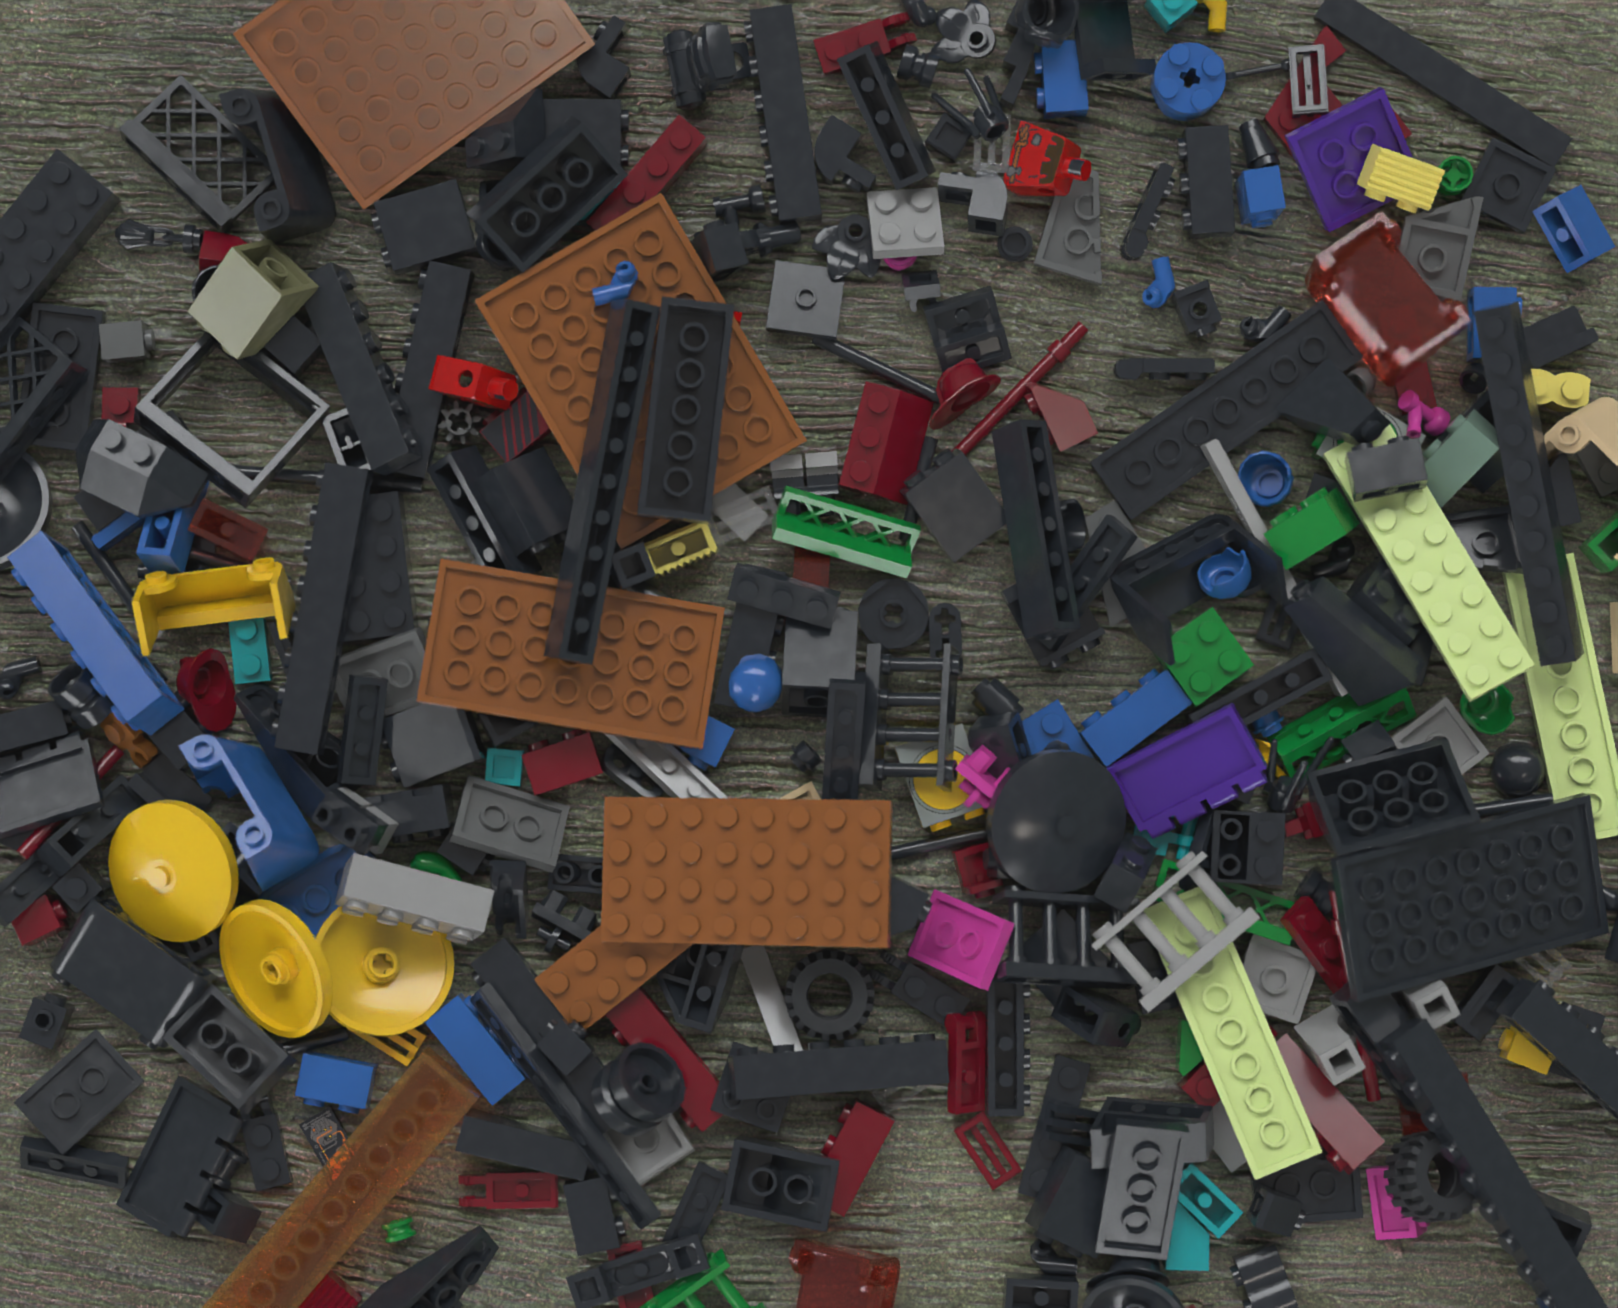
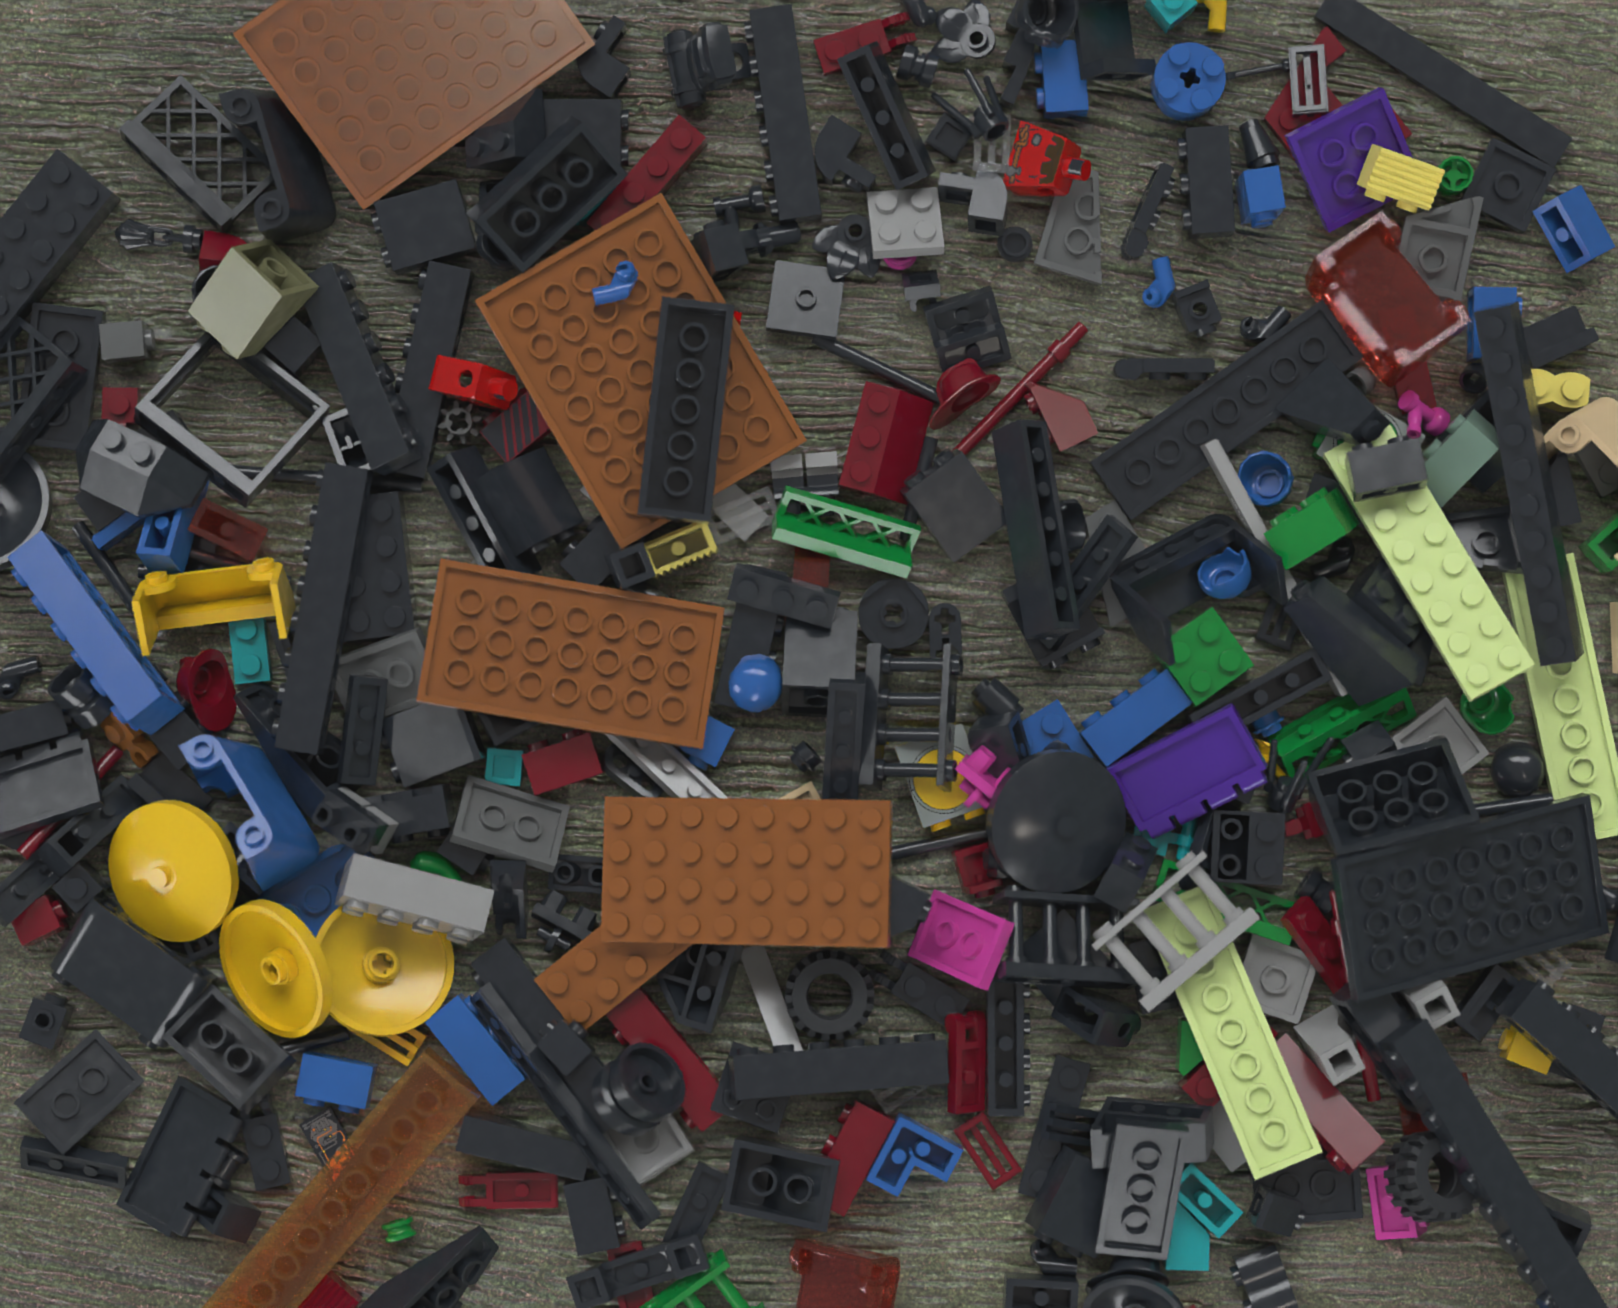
(602, 481): black brick -> none
(910, 1146): none -> blue brick

